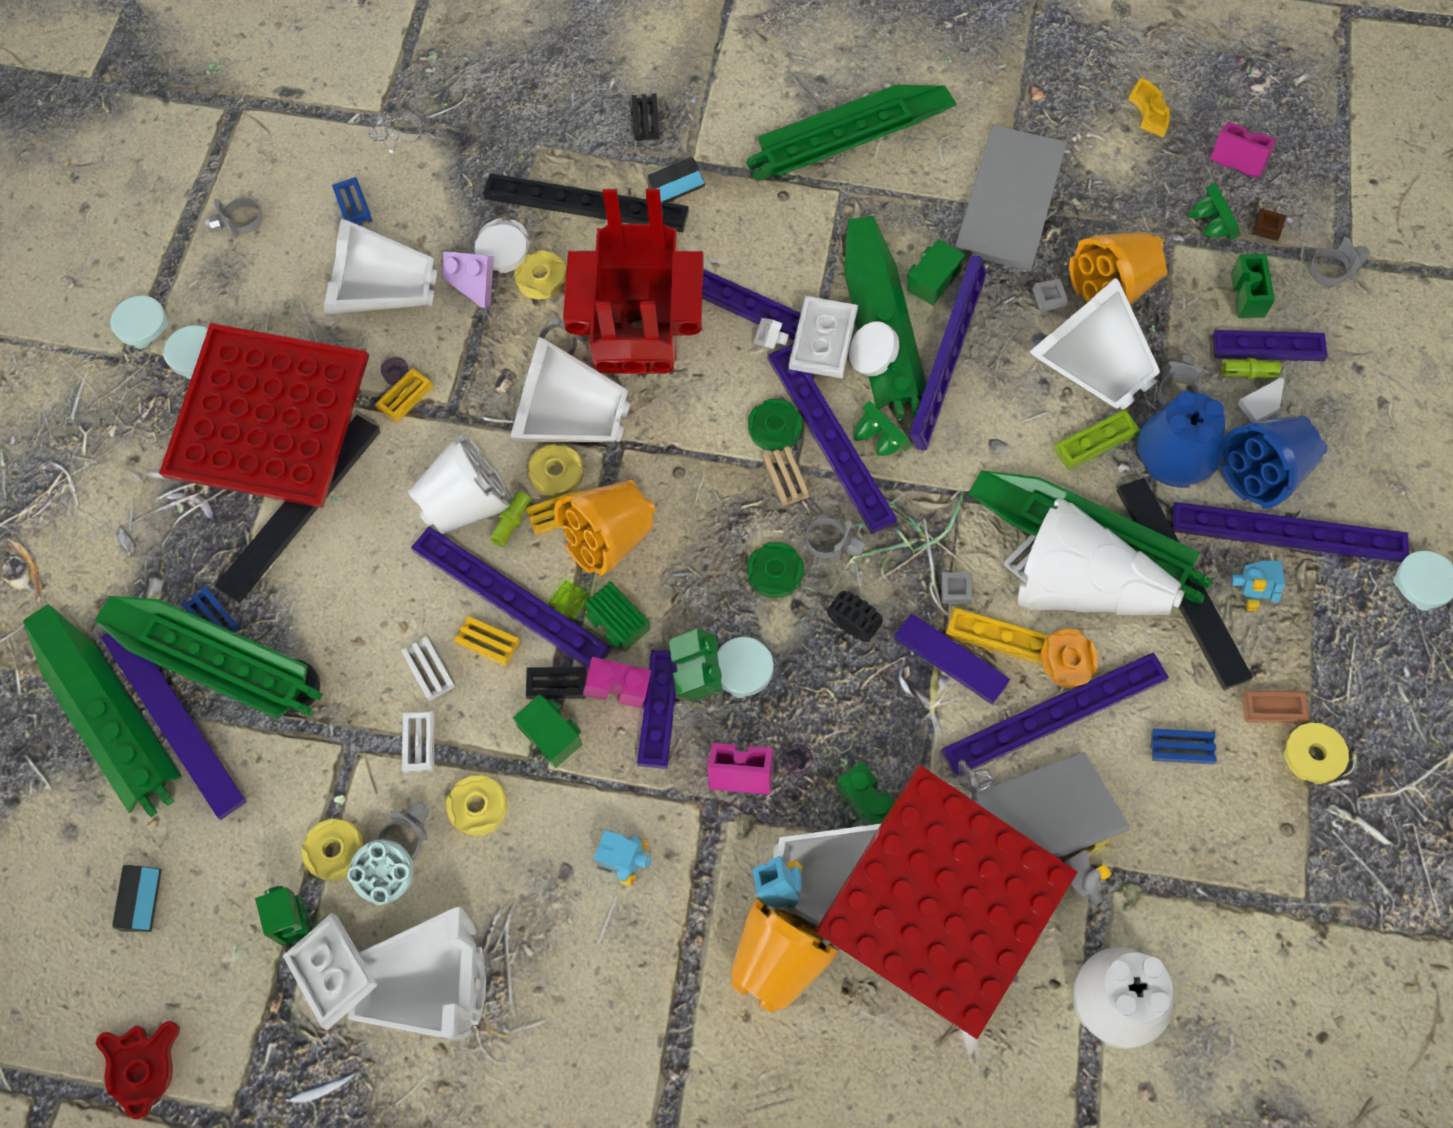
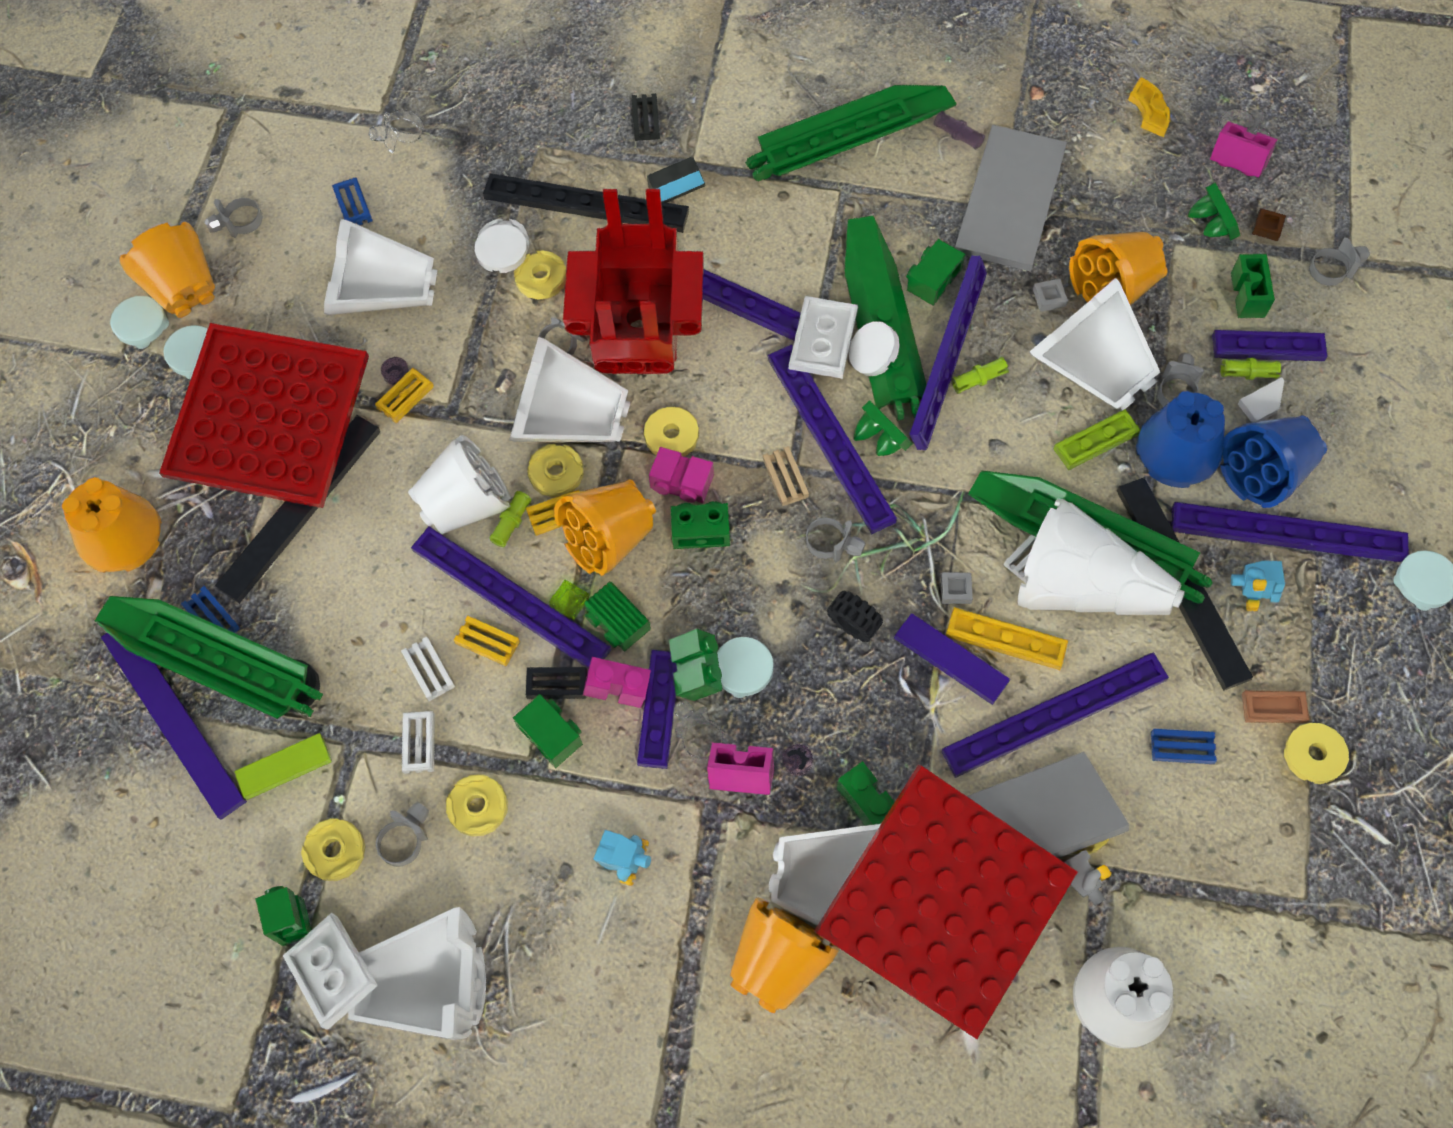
(101, 711): green hinge -> none
(111, 526): none -> light orange cone
(136, 899): slope -> none
(138, 1066): red tile -> none
(170, 267): none -> light orange cone
(283, 766): none -> lime tile
(381, 871): light aqua tile -> none
(470, 275): lavender wing -> none
(667, 419): none -> light yellow tile
(681, 475): none -> dark pink brick
(700, 525): none -> green brick
(769, 334): white tile -> none
(775, 425): green tile -> none
(775, 570): green tile -> none
(778, 882): medium azure piece -> none
(959, 130): none -> clear purple pin
(978, 780): clear piece -> none
(979, 375): none -> lime pin
(1069, 657): light orange tile -> none

